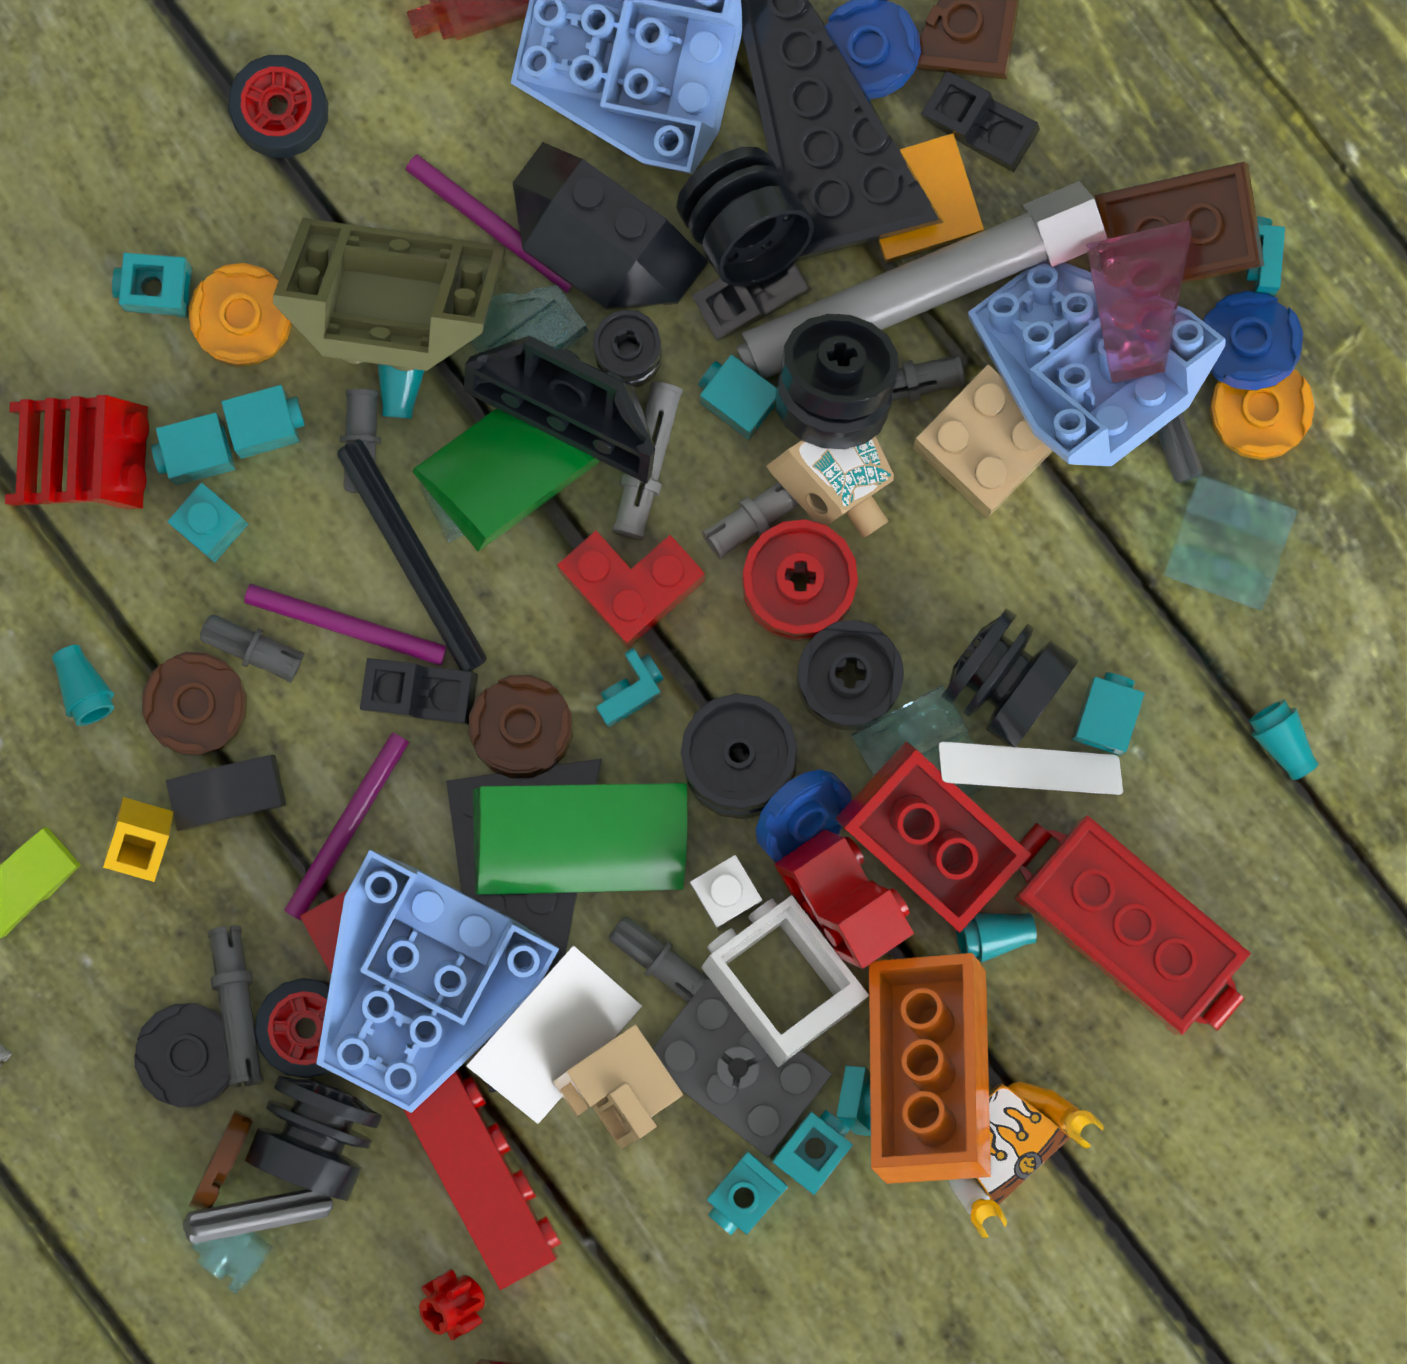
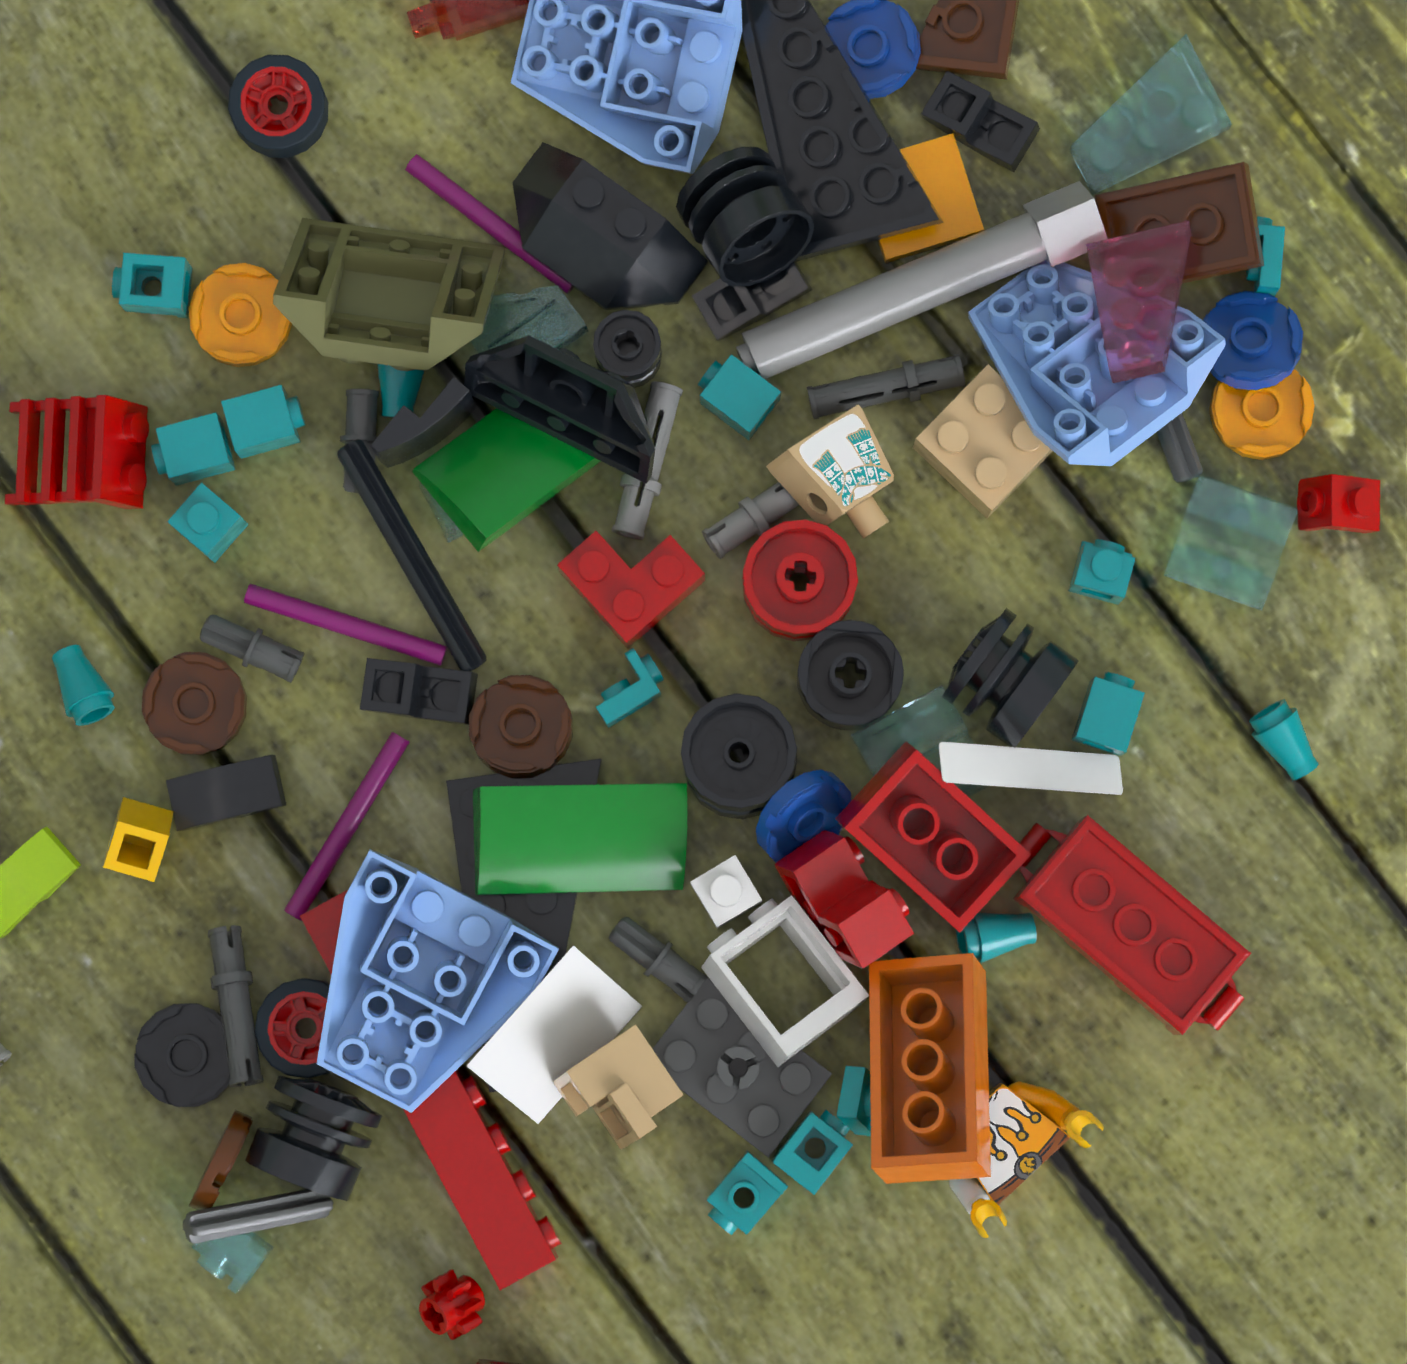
(411, 436): none -> black slope
(836, 381): black wheel -> none
(1102, 571): none -> teal brick
(1152, 121): none -> clear light blue wing
(1339, 503): none -> red bracket

